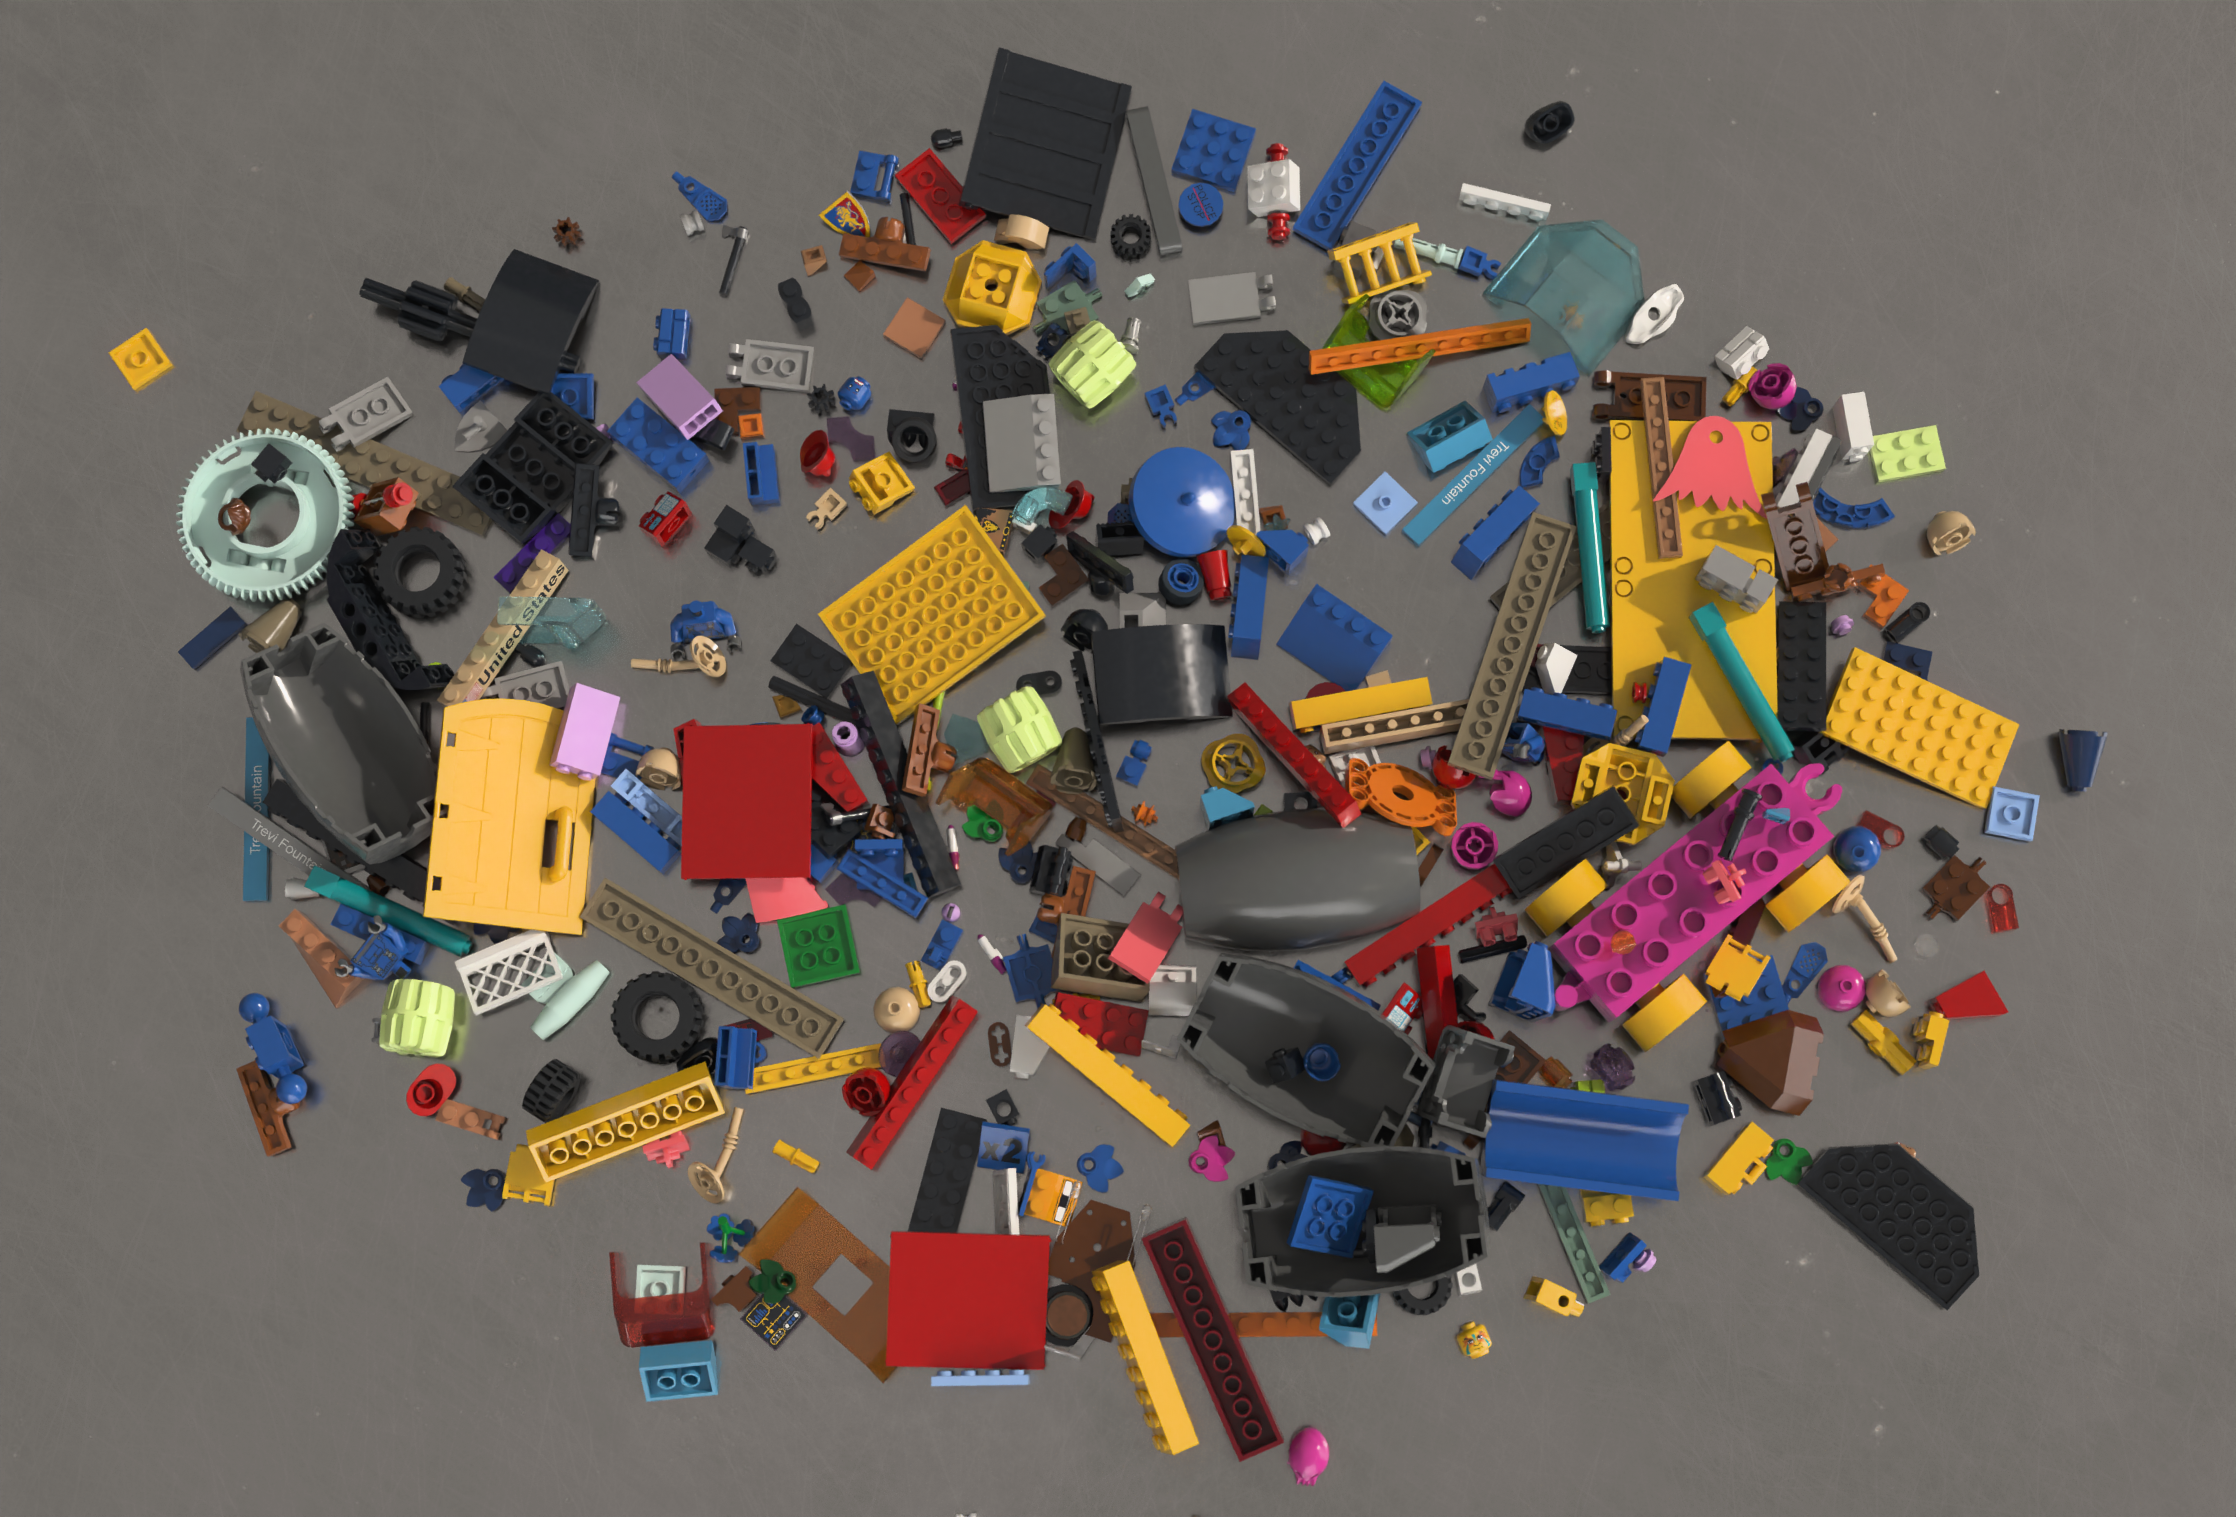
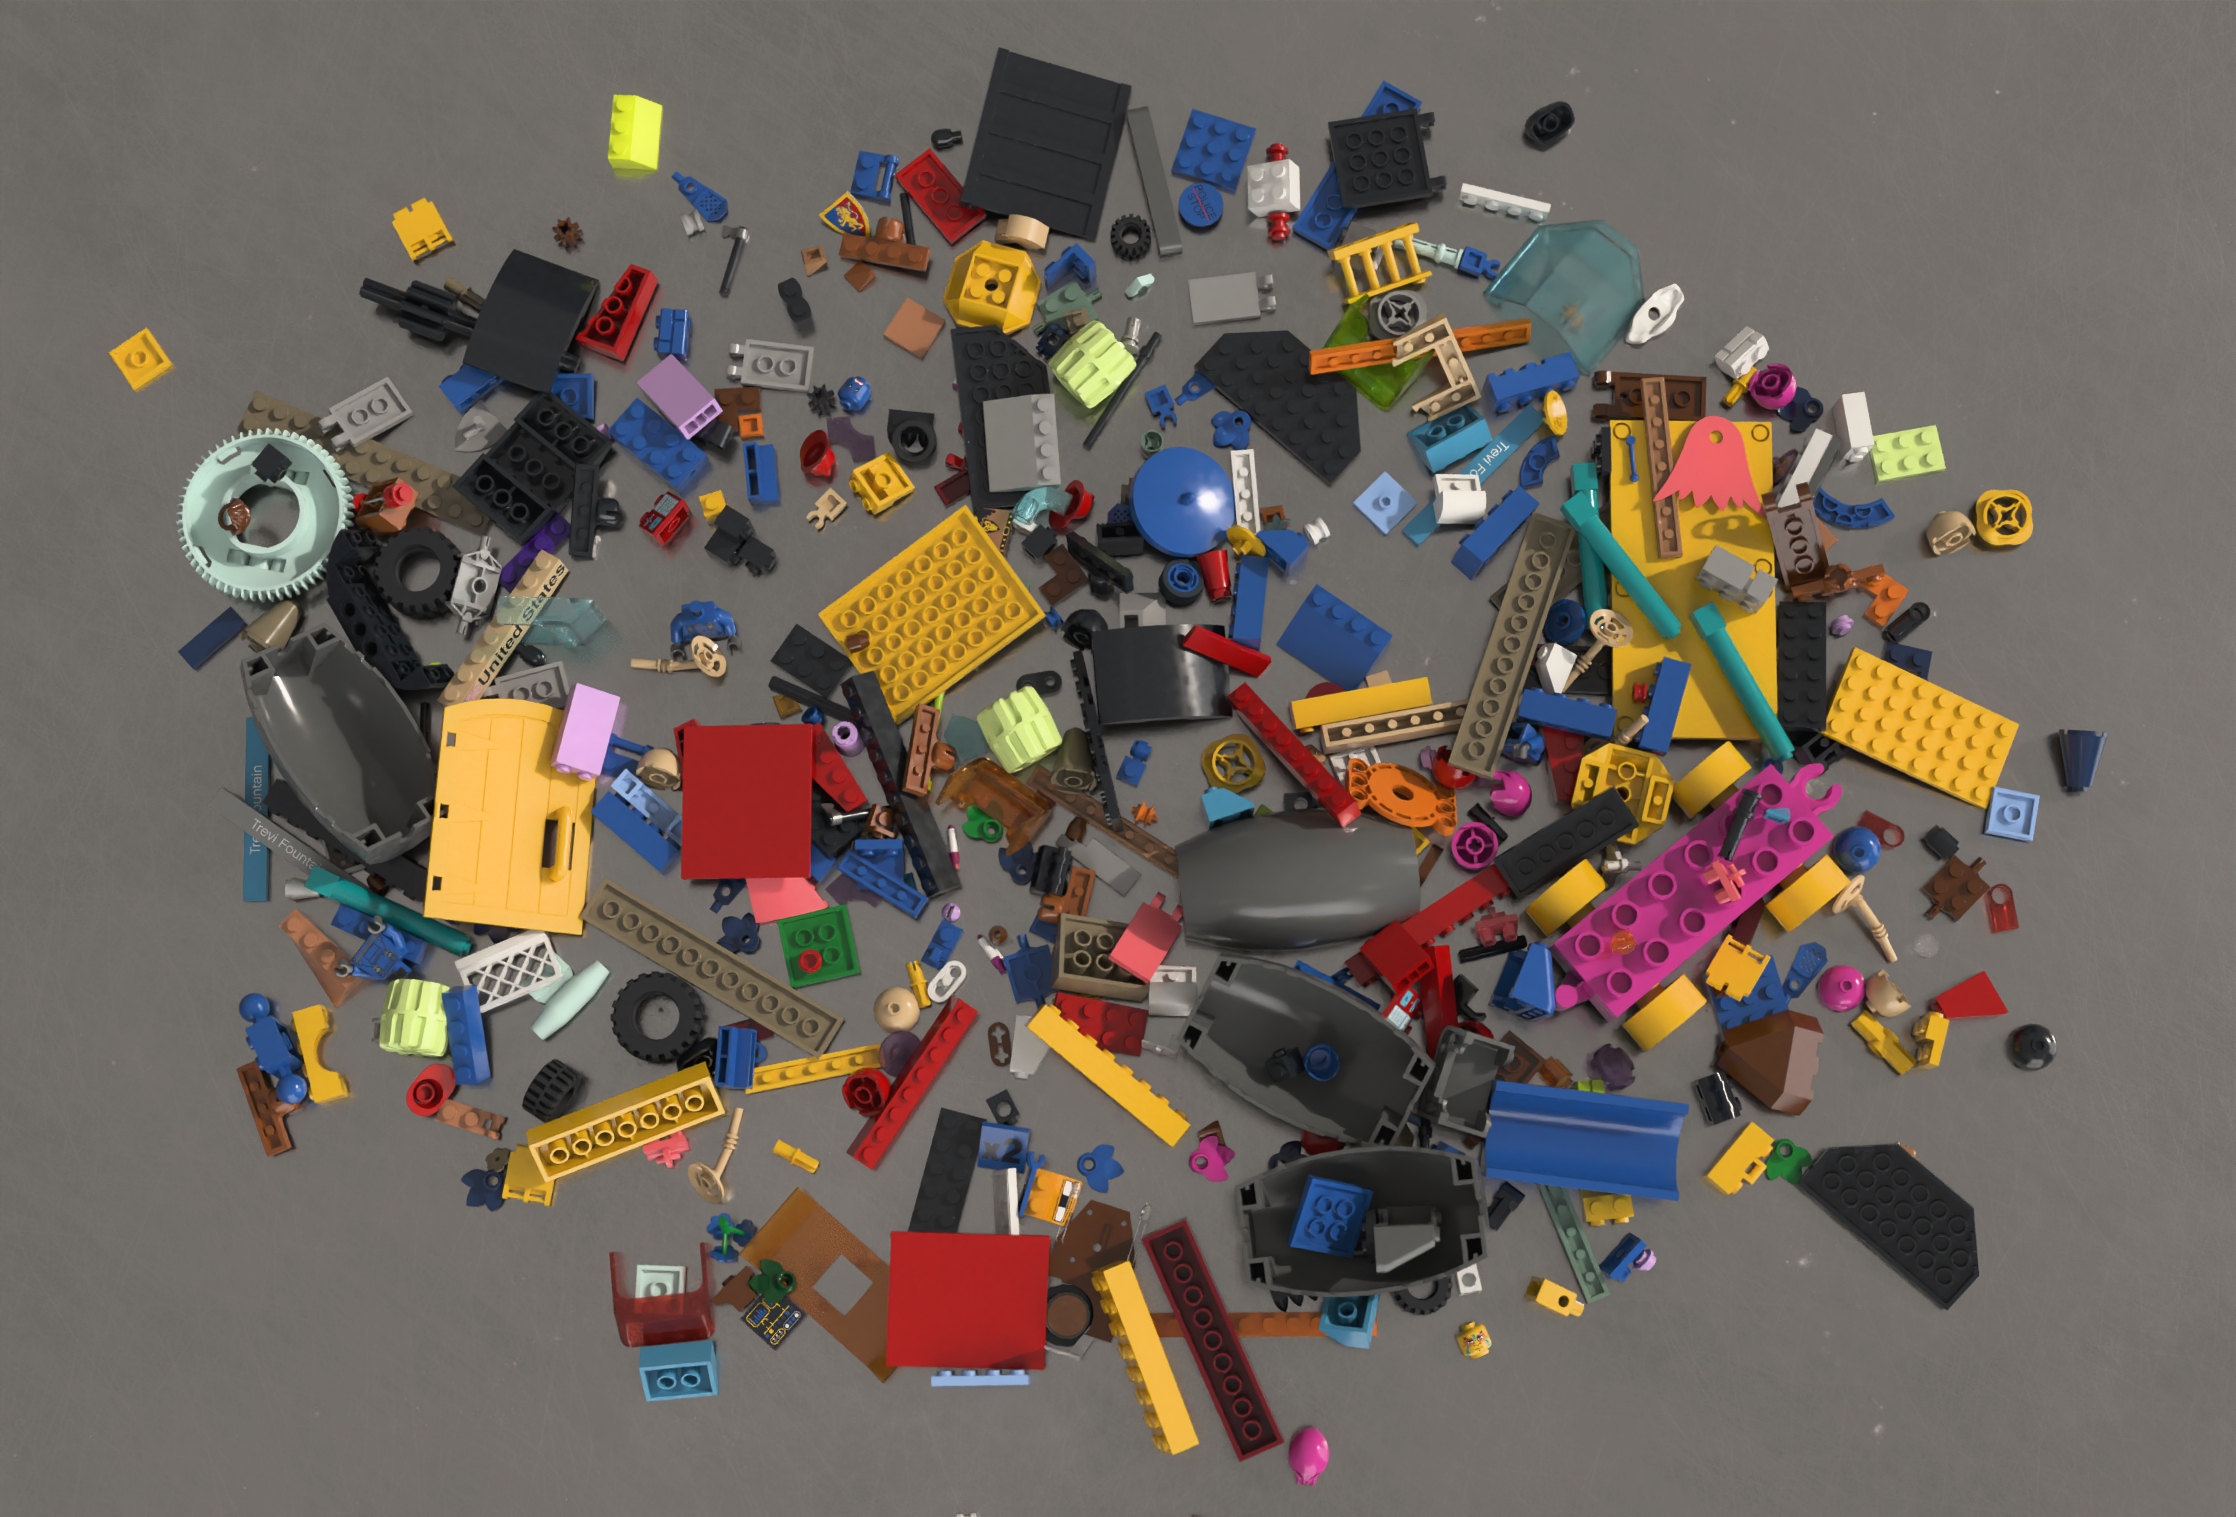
(311, 1026): none -> yellow arch
(420, 228): none -> yellow plate
(465, 601): none -> light grey plate
(466, 1035): none -> blue brick
(498, 1159): none -> dark tan plant
(619, 317): none -> red wedge
(634, 133): none -> neon yellow slope
(712, 505): none -> yellow brick
(810, 961): none -> red plate
(857, 642): none -> reddish brown hose
(998, 940): none -> reddish brown hose
(1053, 618): none -> blue bush
(1145, 354): none -> black bar
(1150, 439): none -> sand green wheel
(1226, 650): none -> red tile
(1382, 158): none -> black plate
(1396, 957): none -> red brick
(1458, 499): none -> white brick
(1461, 387): none -> tan wedge
(1482, 816): none -> black axle
(1574, 626): none -> blue tile
(1584, 518): none -> teal brick
(1606, 637): none -> tan dish
(1630, 440): none -> blue hinge
(2019, 501): none -> yellow piece
(2032, 1047): none -> black cylinder

